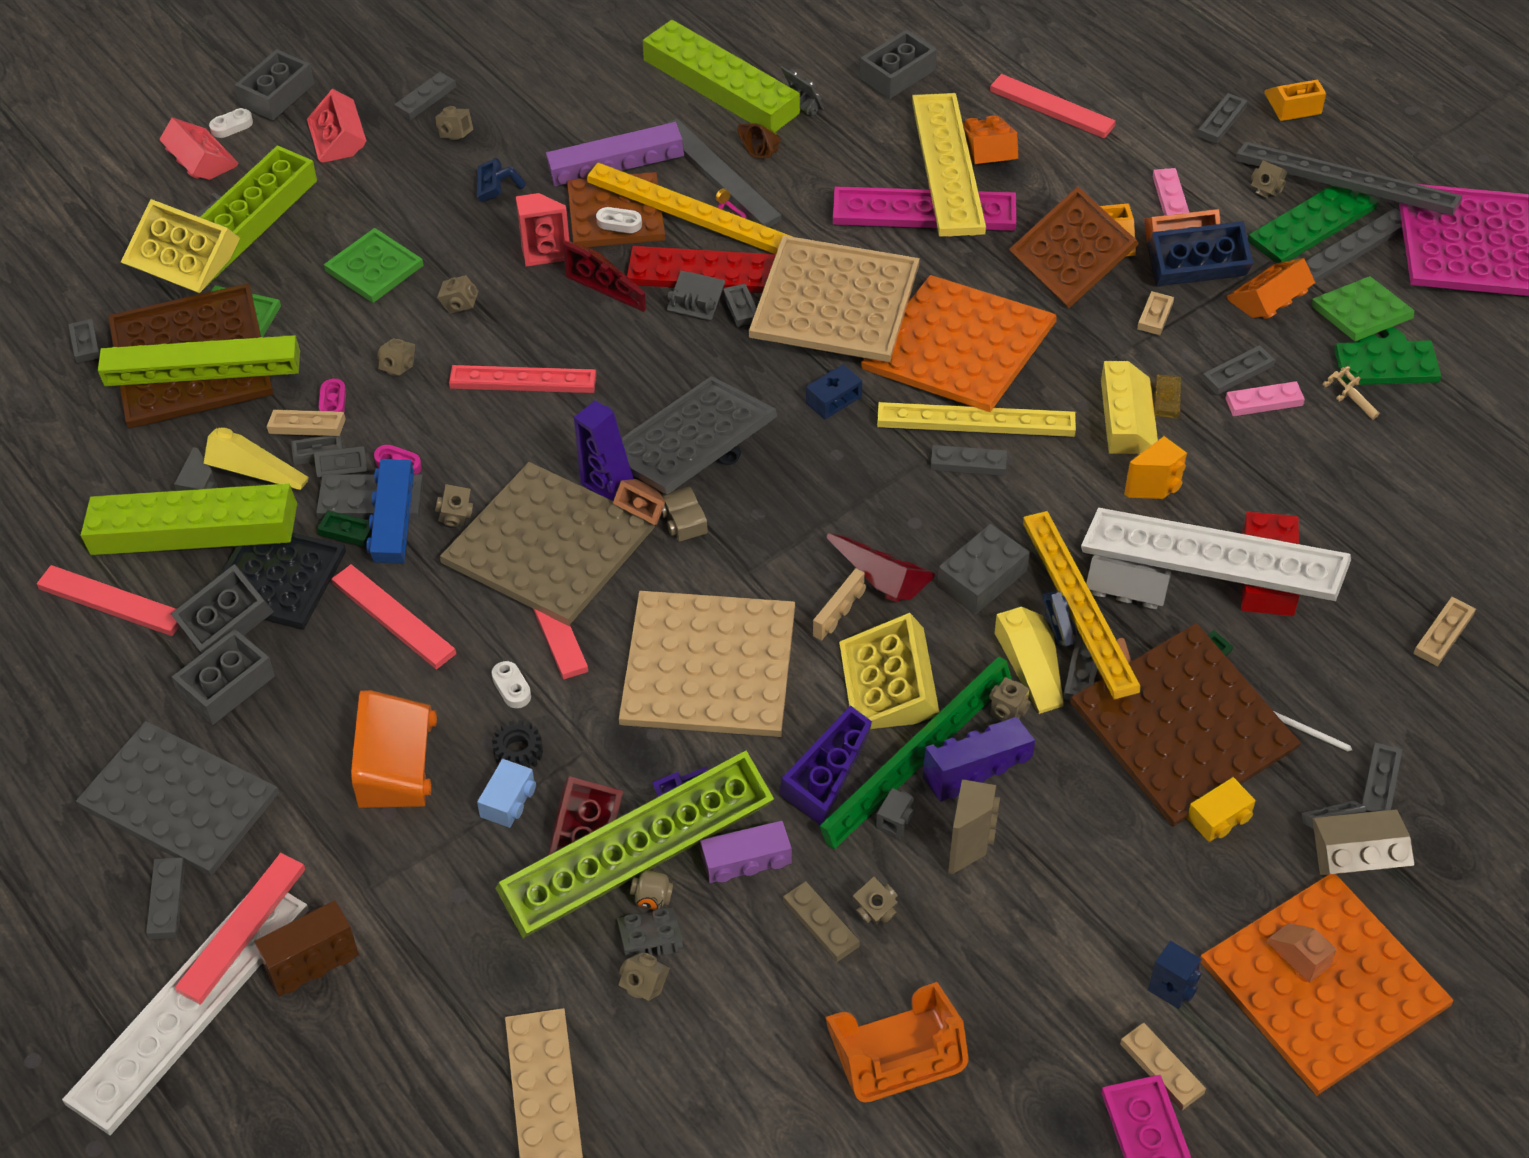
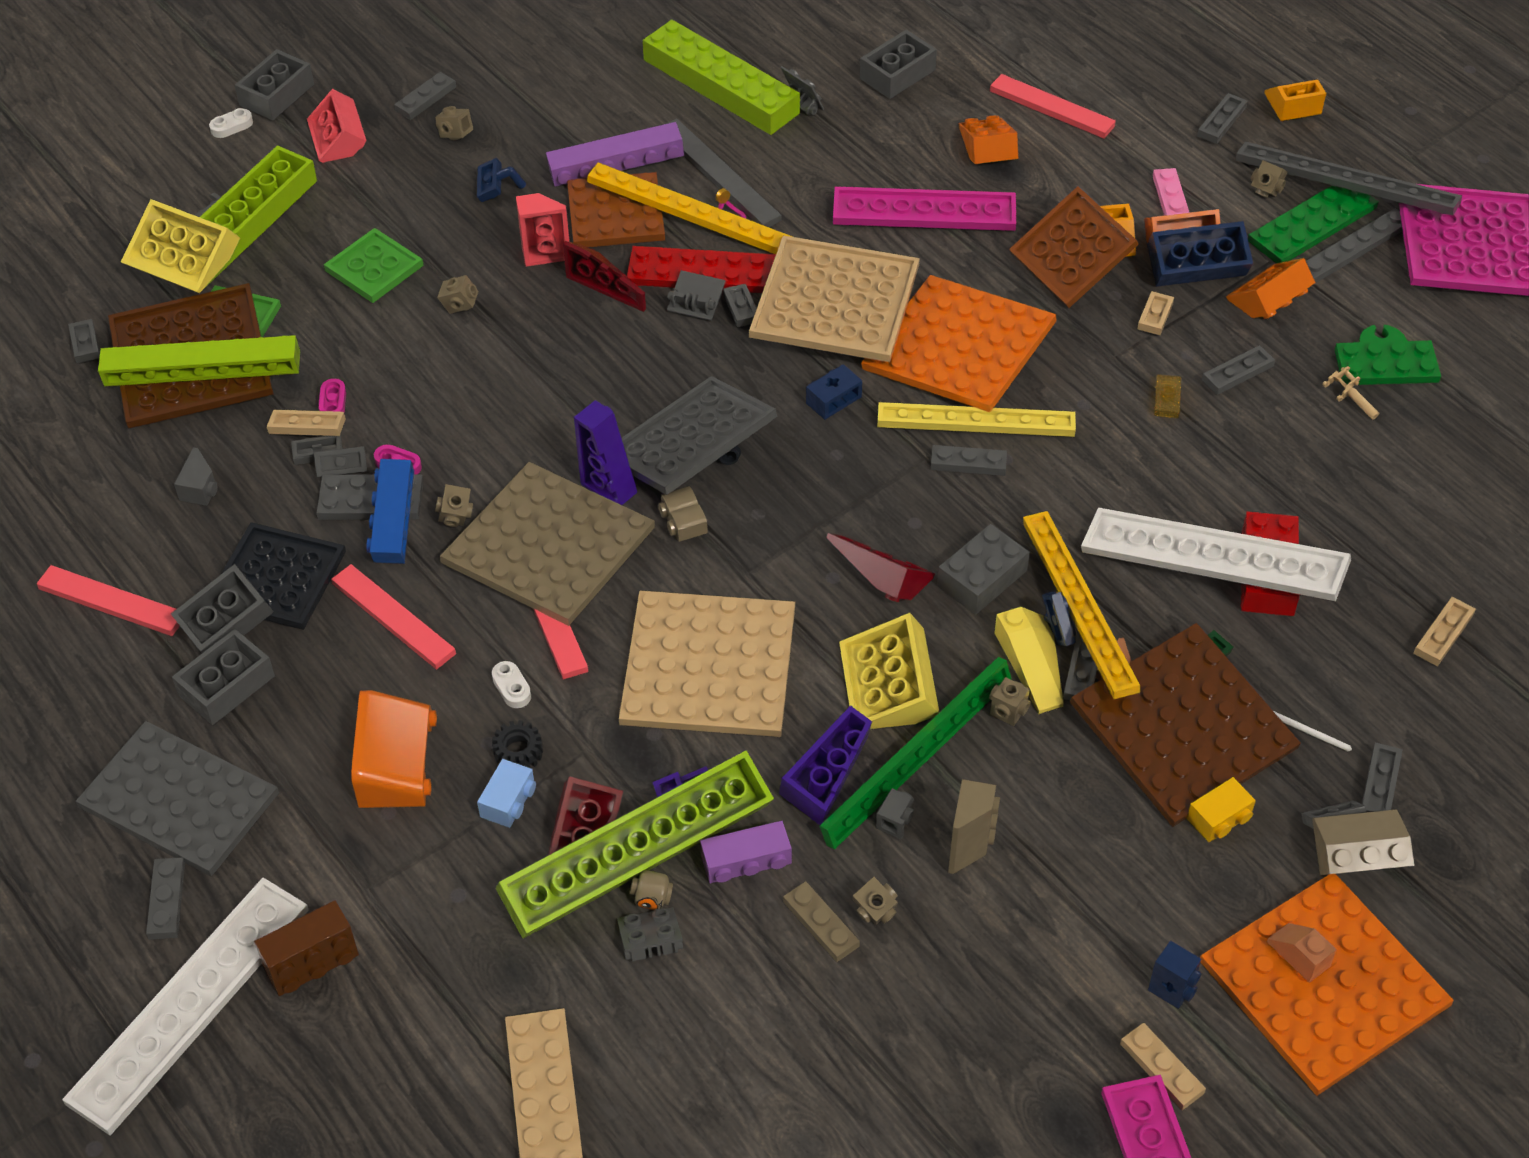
(189, 519): lime brick -> none
(196, 150): coral slope -> none
(240, 929): coral tile -> none
(242, 456): light yellow wedge -> none
(345, 528): dark green plate -> none
(396, 356): dark tan brick -> none
(522, 379): coral tile -> none
(619, 220): white plate -> none
(640, 500): nougat slope -> none
(643, 976): dark tan brick -> none
(759, 140): reddish brown hat -> none
(839, 604): tan plate -> none
(901, 1048): orange windscreen -> none
(948, 165): light yellow plate -> none
(976, 757): dark purple wedge -> none
(1127, 408): light yellow slope -> none
(1128, 581): light grey slope -> none
(1156, 471): light orange slope -> none
(1265, 398): bright pink plate -> none
(1362, 308): bright green plate -> none

